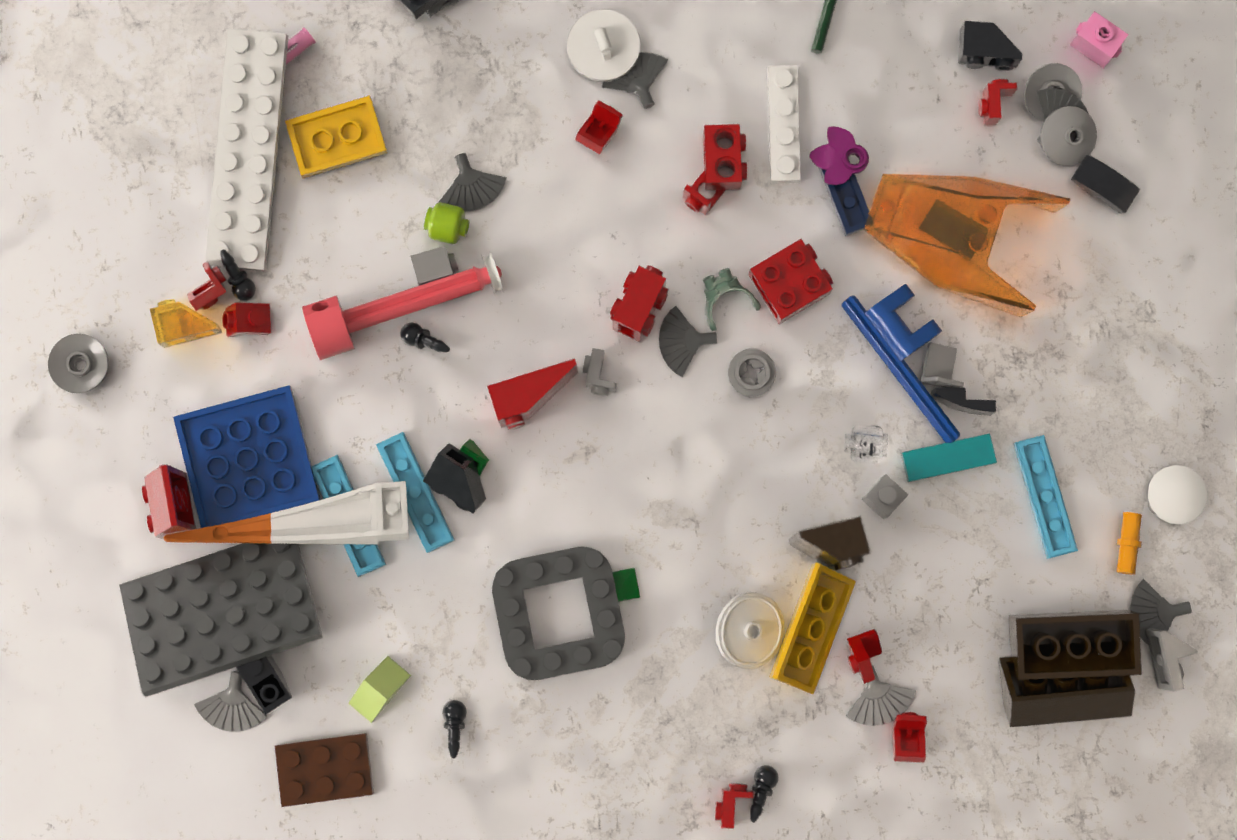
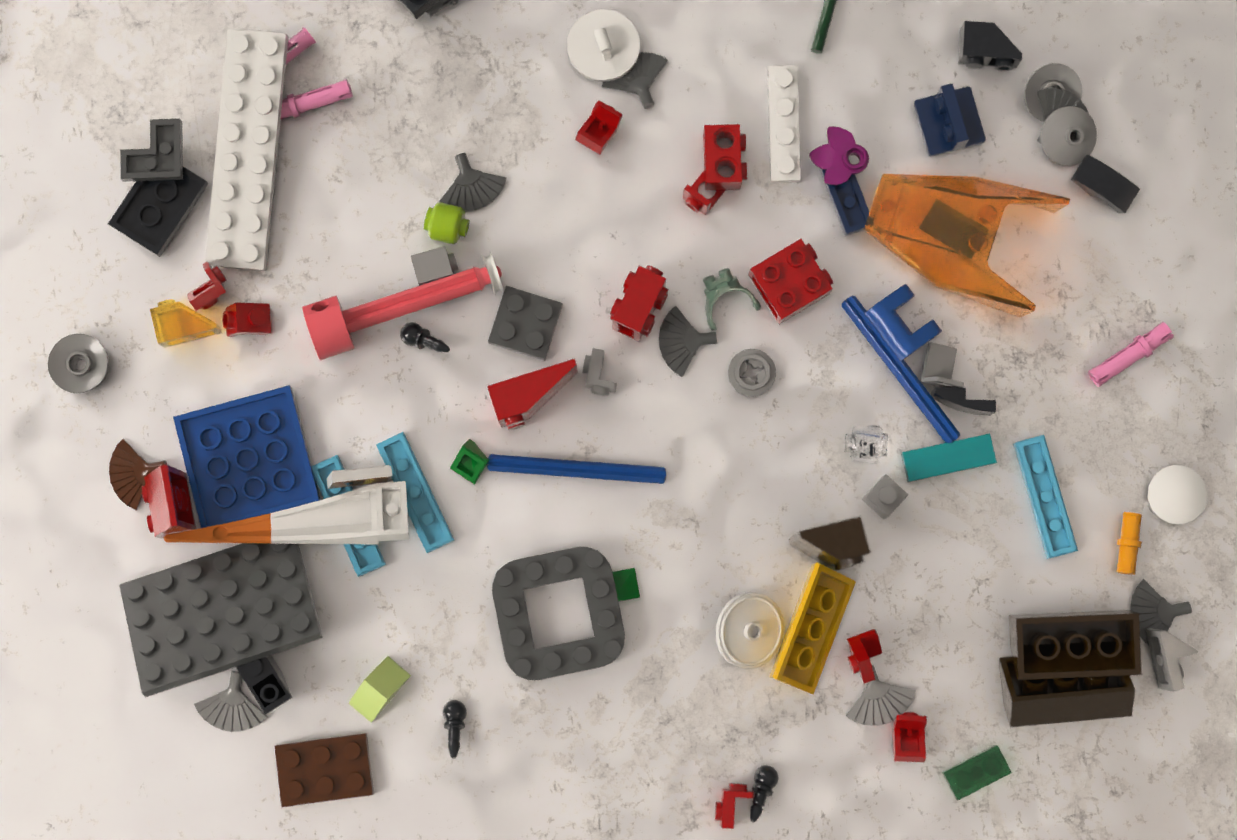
(128, 473): none -> reddish brown hand
(157, 210): none -> black plate
(163, 158): none -> dark grey plate
(242, 287): black bar -> none
(315, 98): none -> bright pink pin
(336, 137): yellow plate -> none
(359, 476): none -> white tile
(457, 478): black slope -> none
(525, 323): none -> dark grey plate
(577, 469): none -> blue axle
(949, 120): none -> dark blue bracket
(976, 772): none -> clear green plate
(991, 103): red bracket -> none
(1099, 39): bright pink head -> none
(1141, 347): none -> bright pink pin

